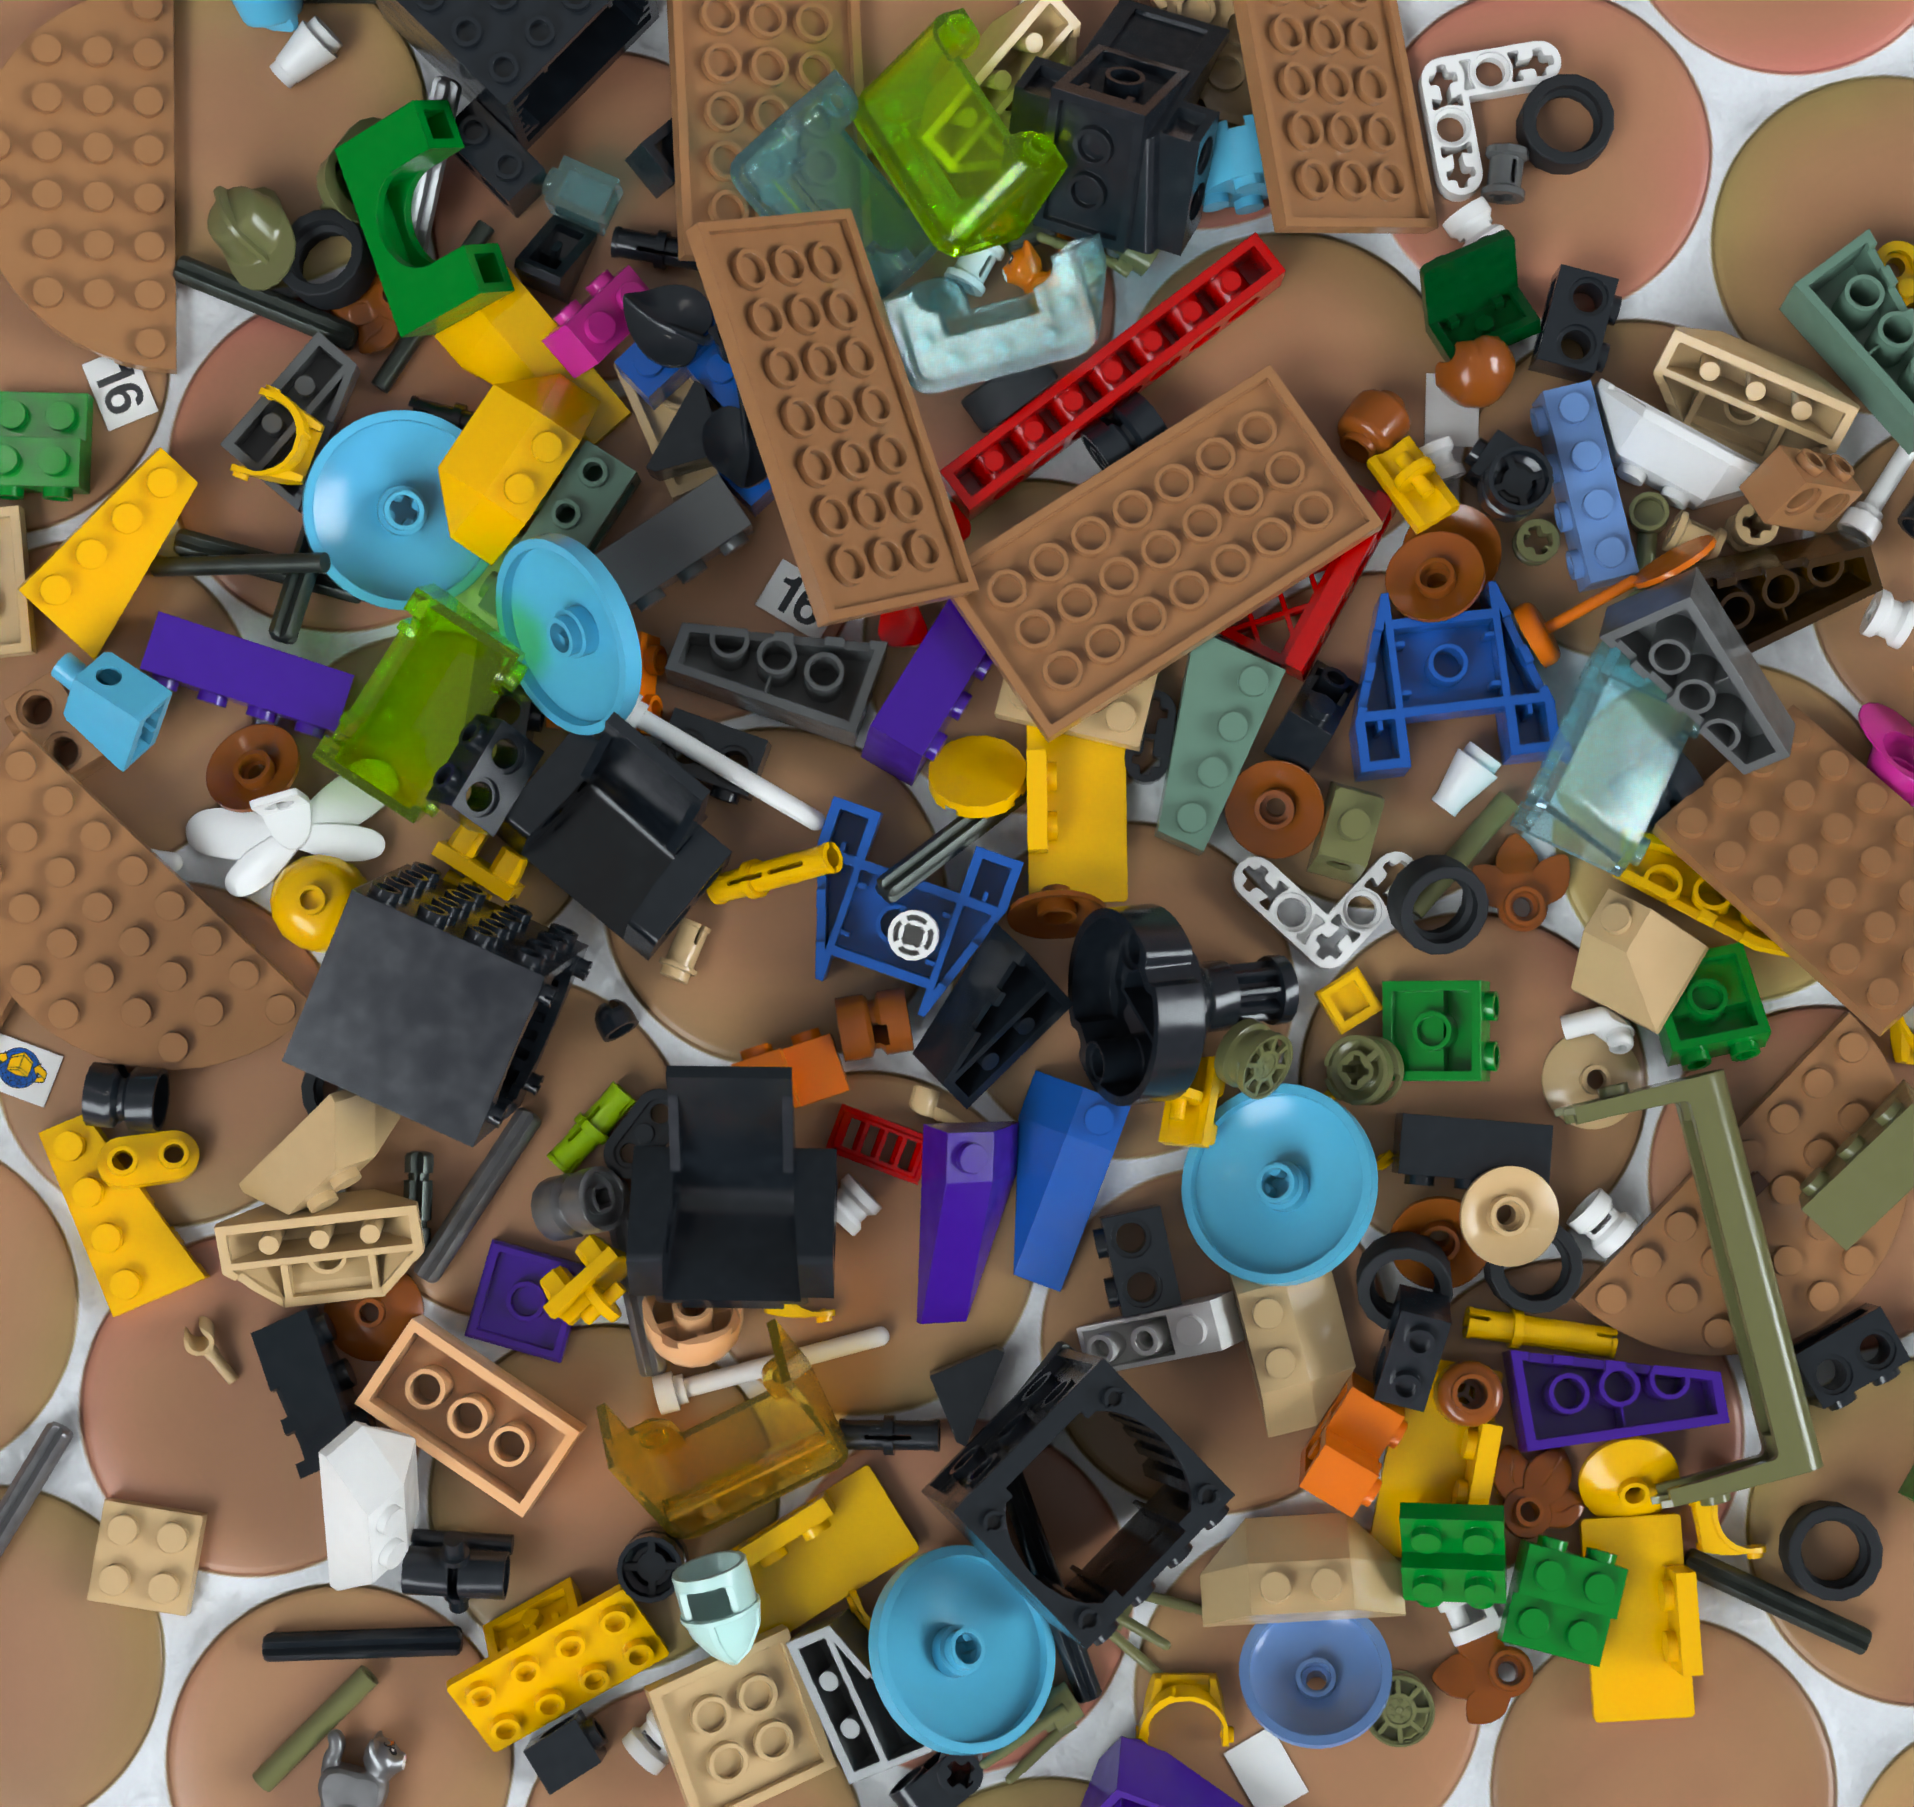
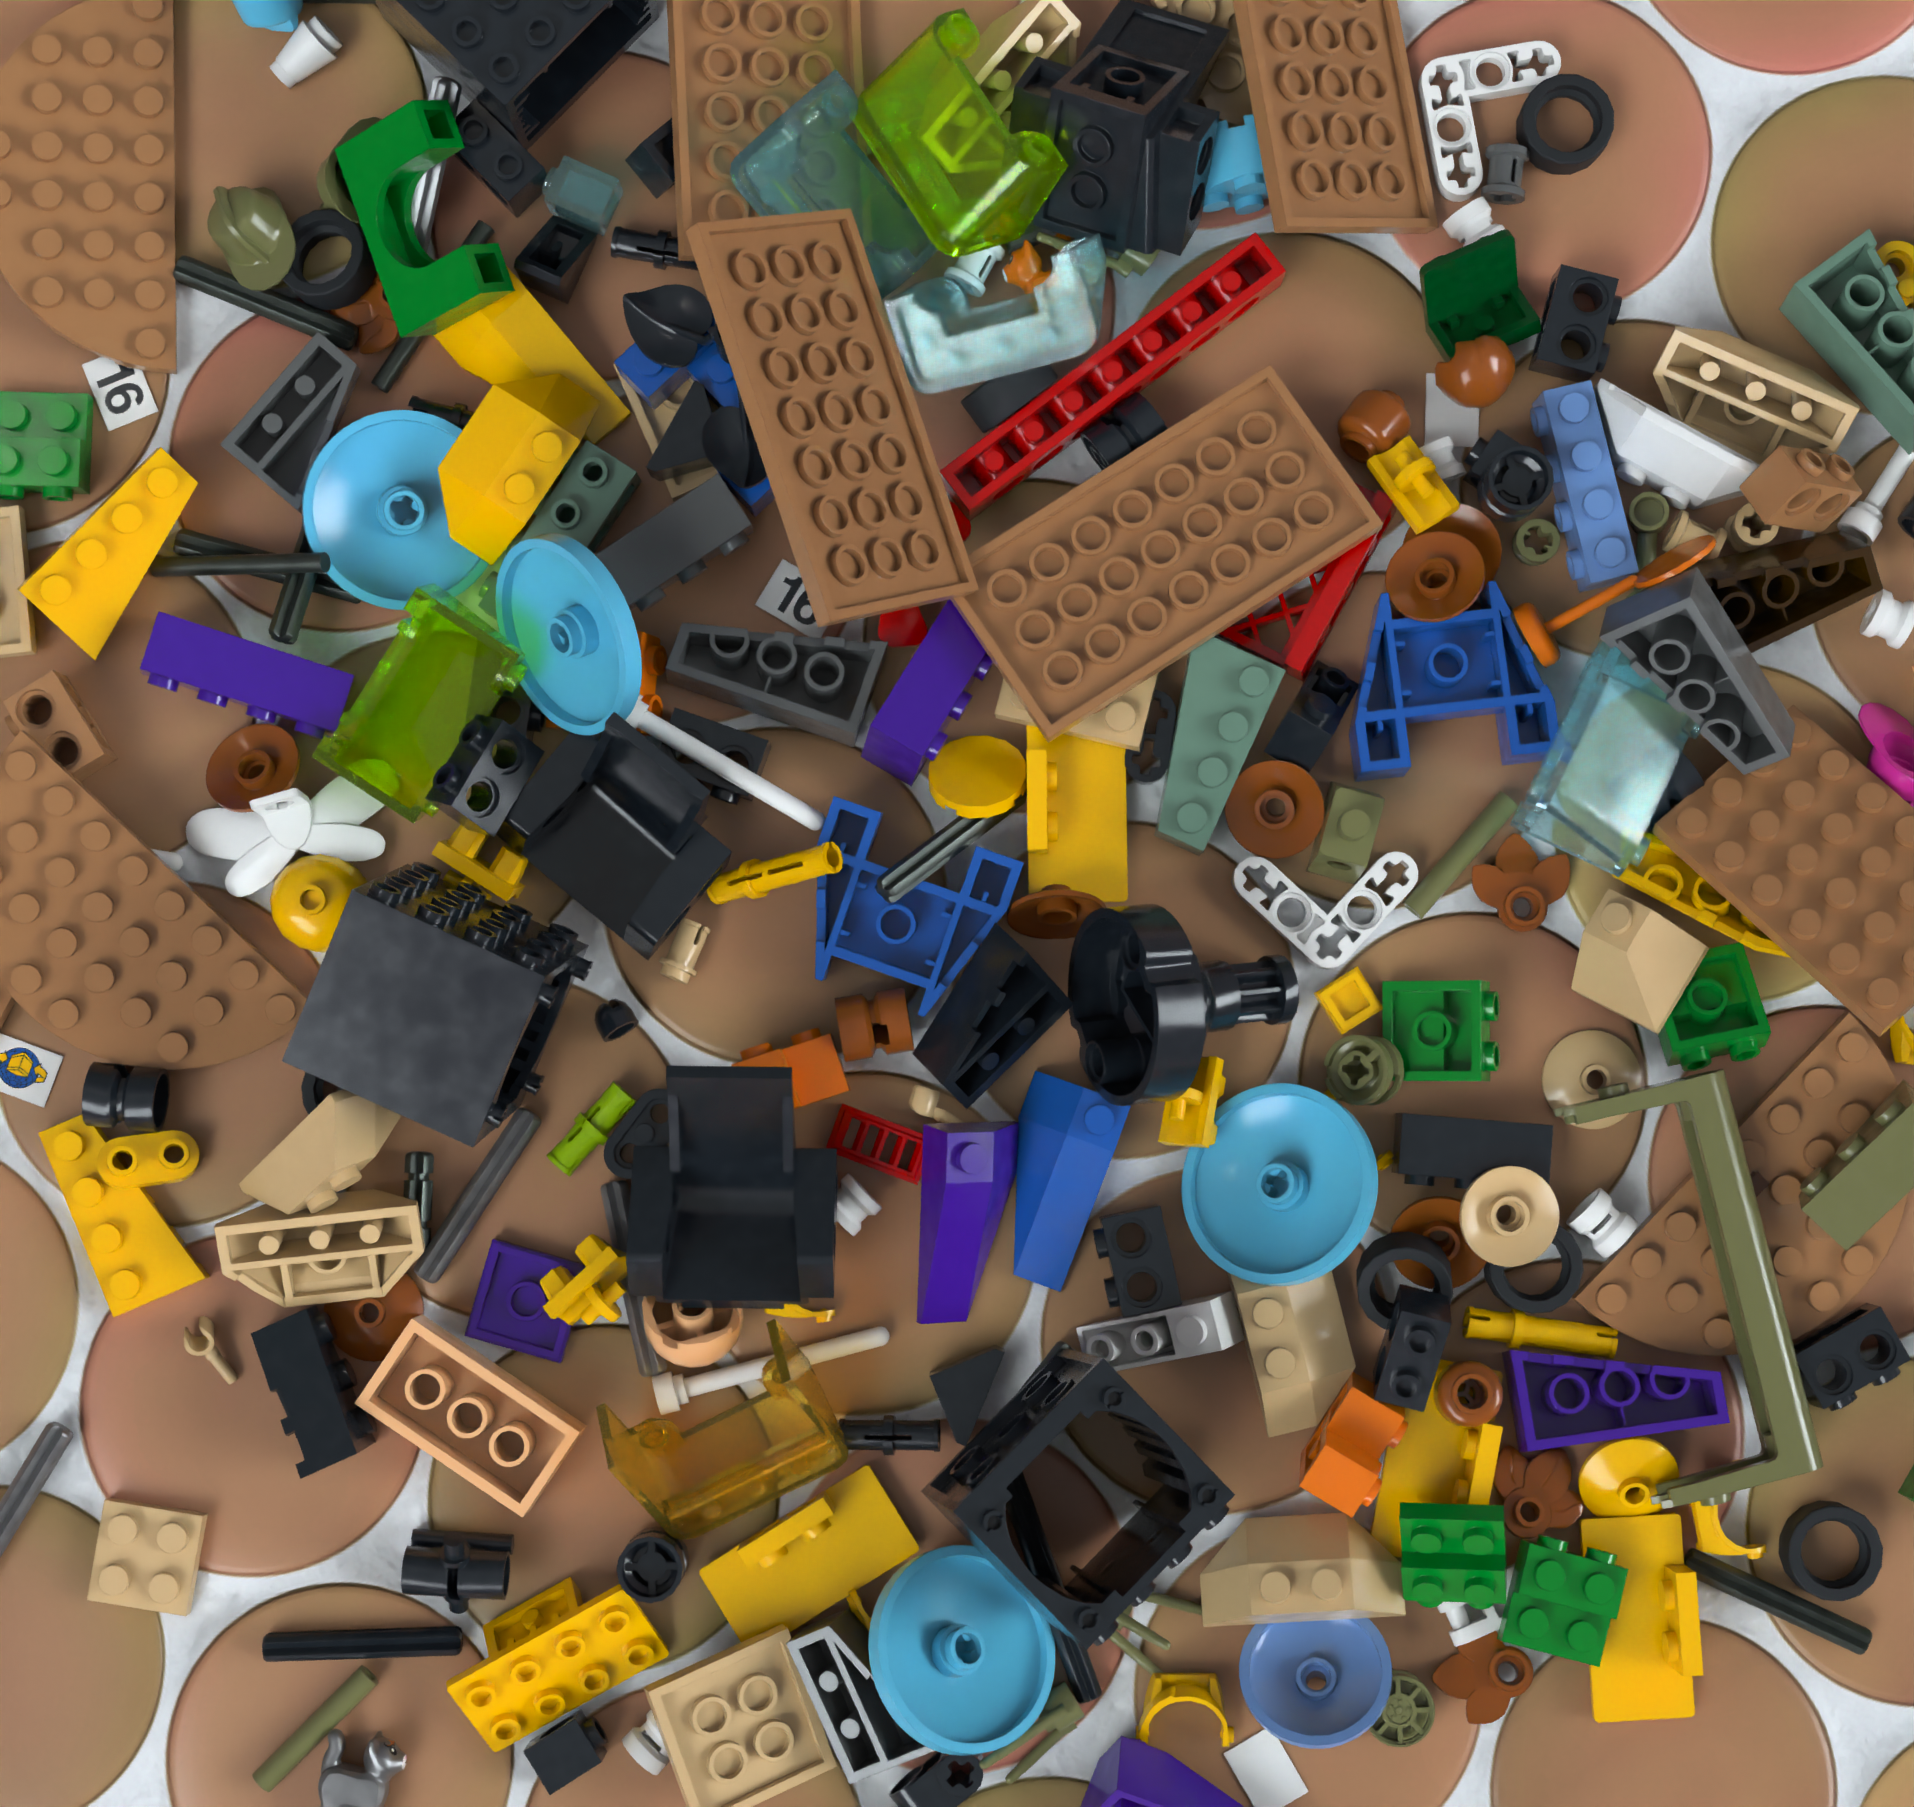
(113, 705): medium azure torso -> none
(297, 463): yellow helmet -> none
(368, 1502): white wedge -> none
(579, 1203): flat silver wheel -> none
(596, 325): dark pink brick -> none
(719, 1604): light aqua helmet -> none
(919, 937): white wheel -> none
(1251, 1058): olive wheel -> none
(1461, 928): black tyre -> none
(1466, 778): white cone -> none
(1604, 1024): white arm -> none

